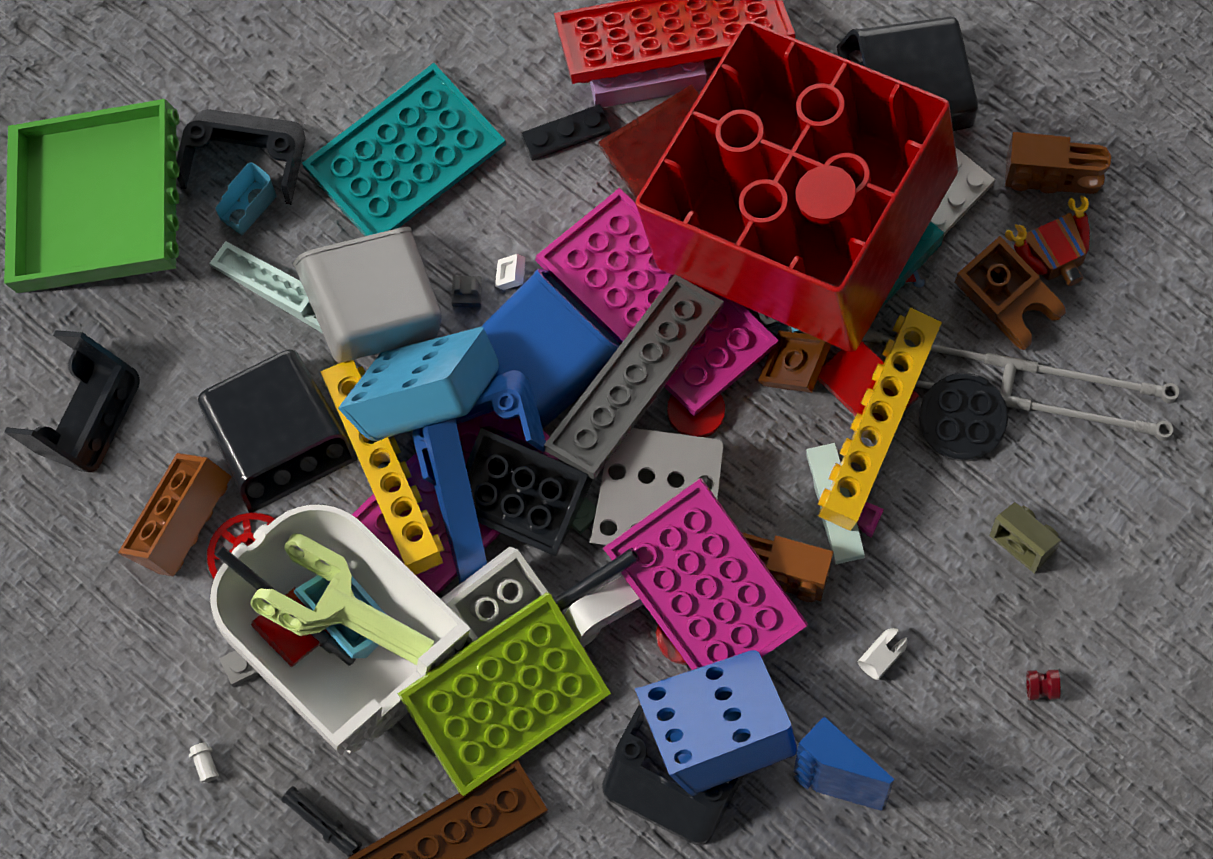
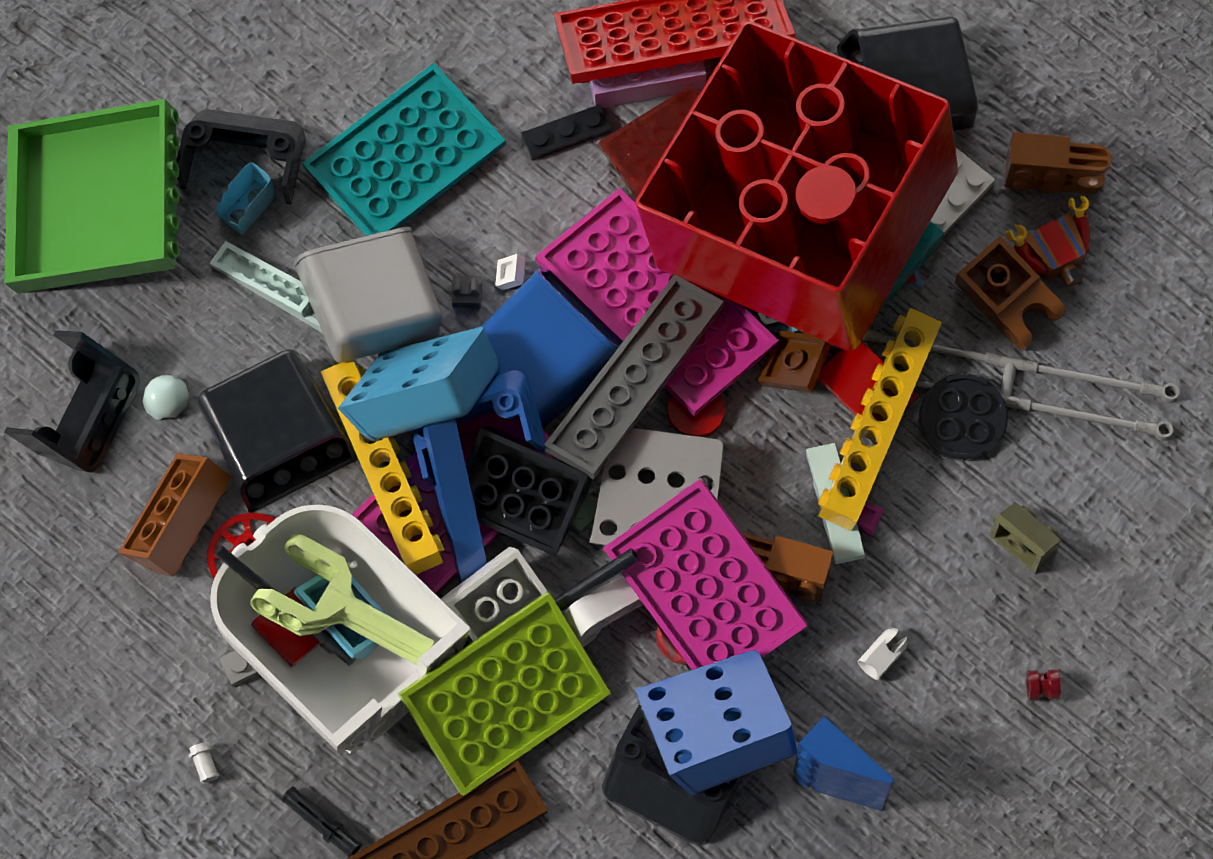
(165, 397): none -> light aqua hair

